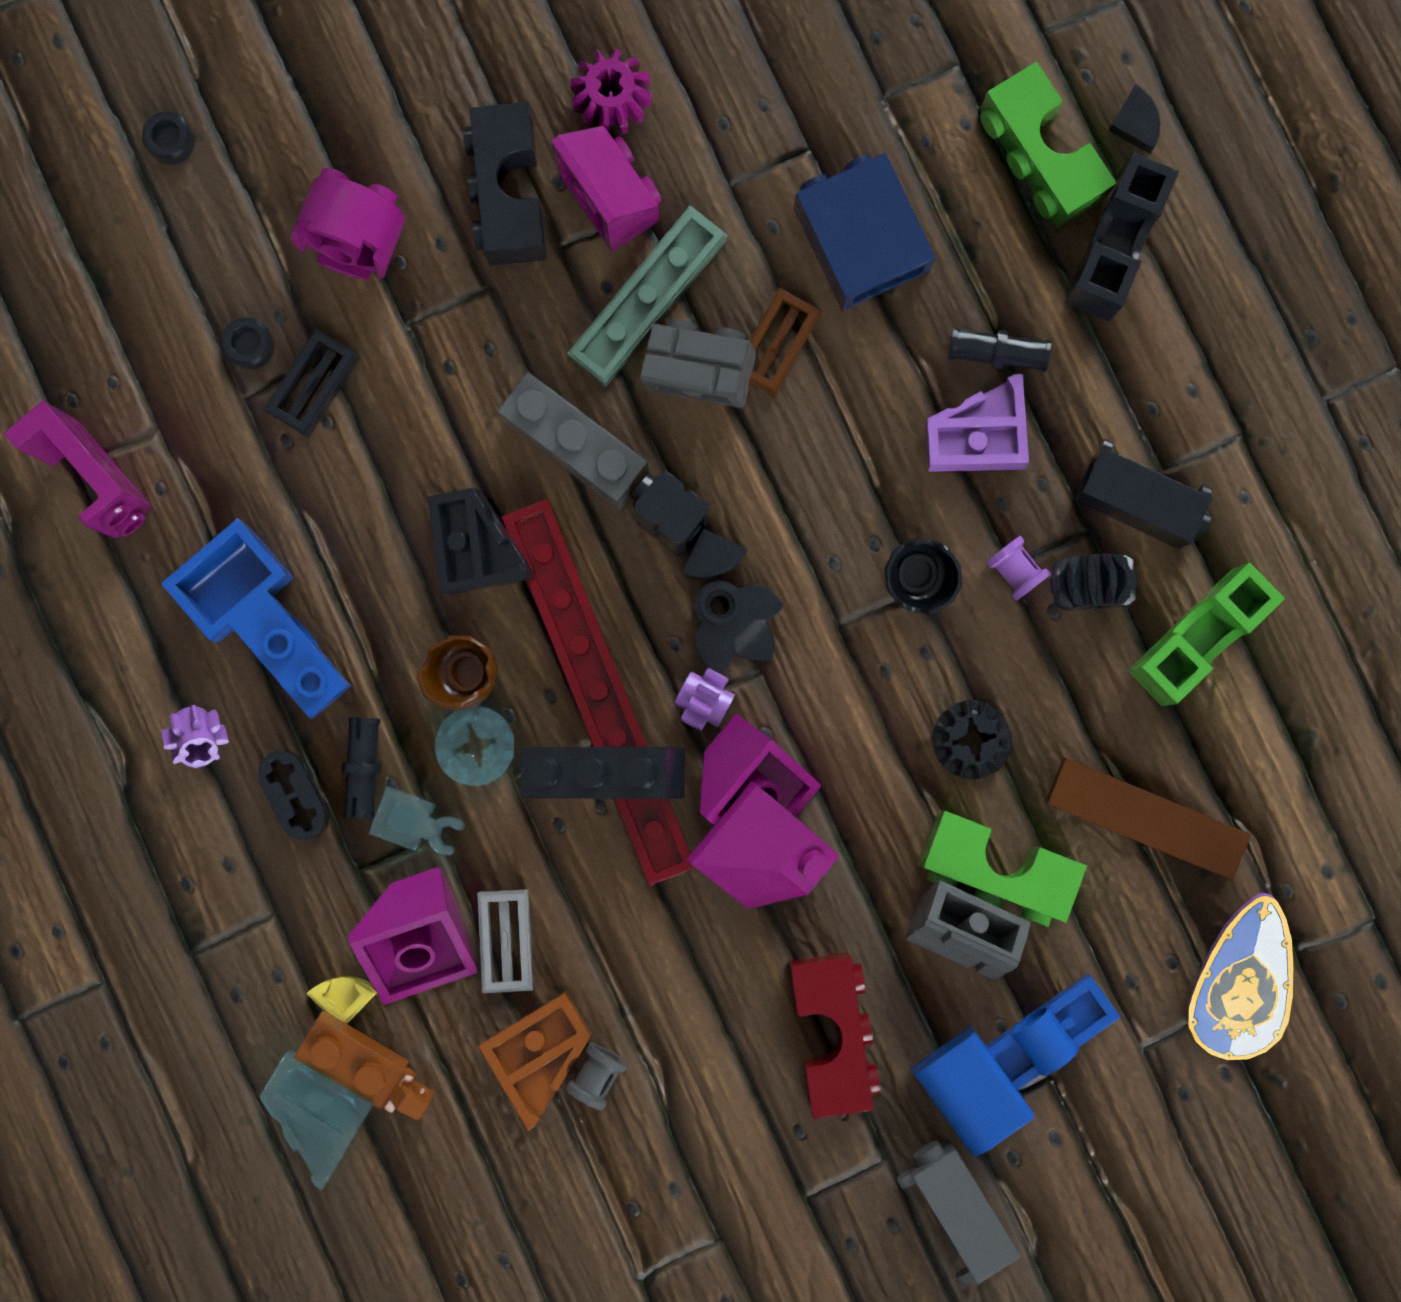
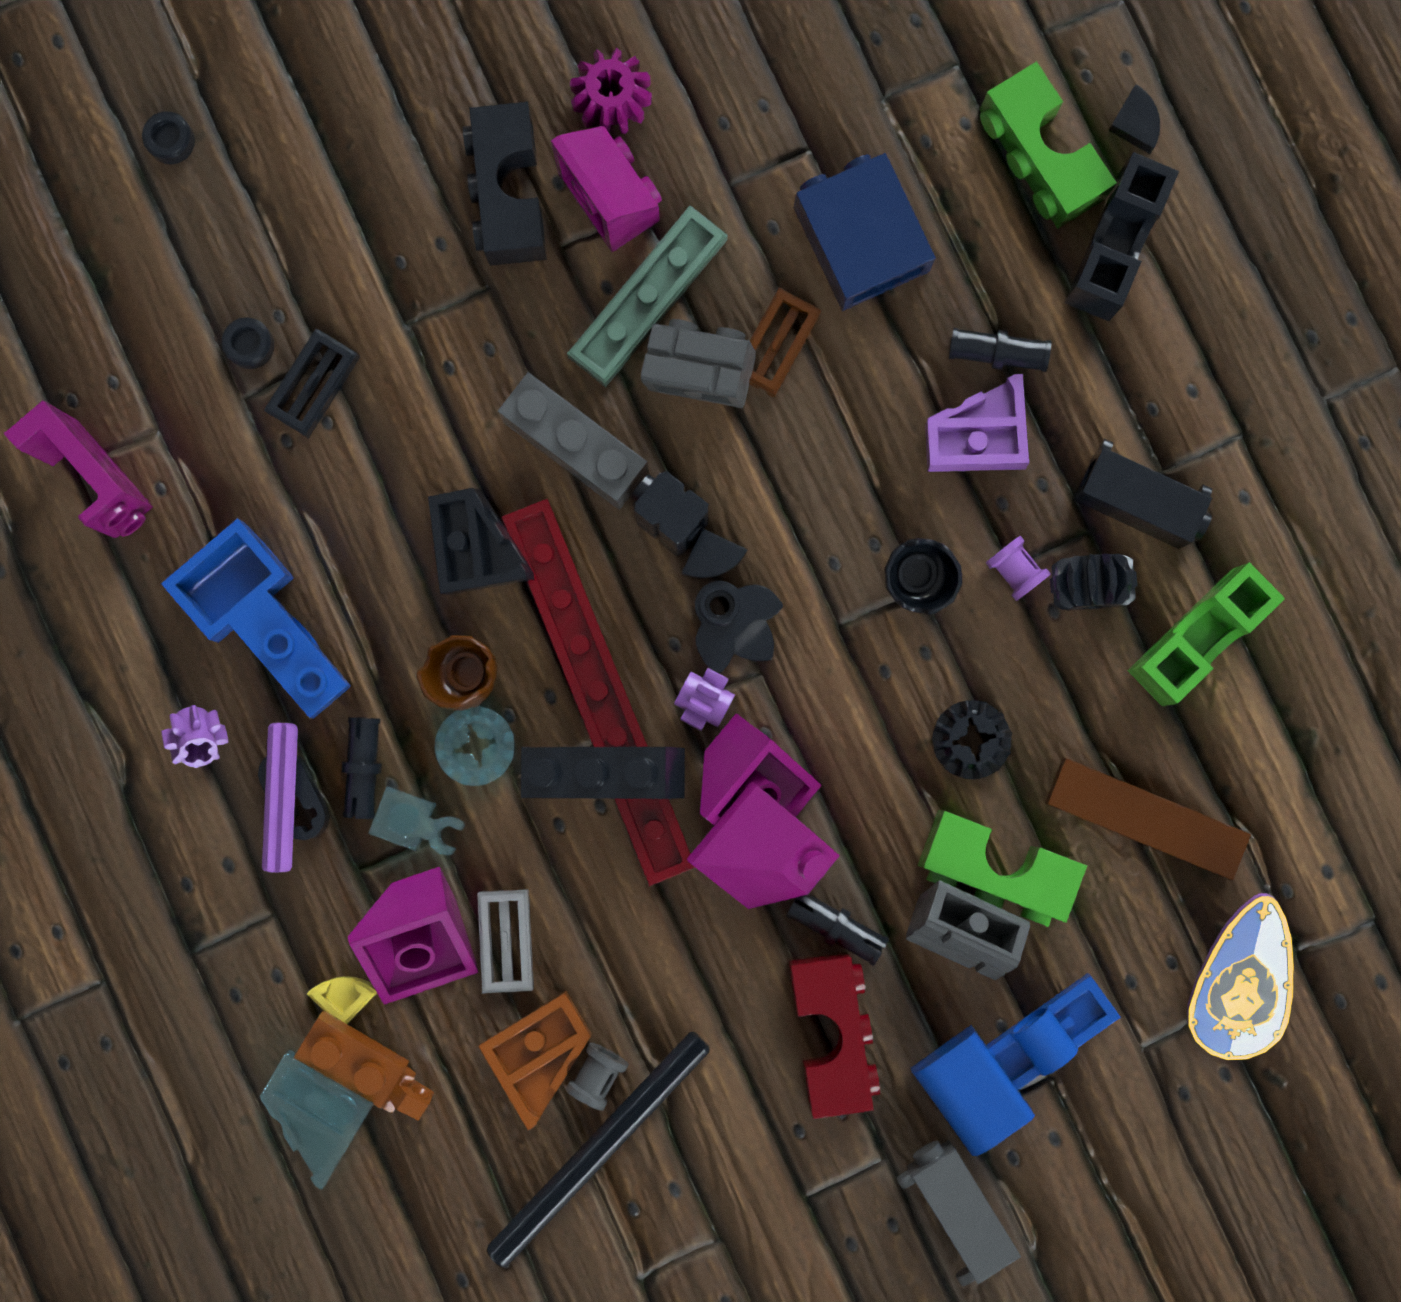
(279, 797): none -> medium lavender axle
(349, 225): magenta brick -> none
(597, 1149): none -> black axle
(838, 927): none -> black pin

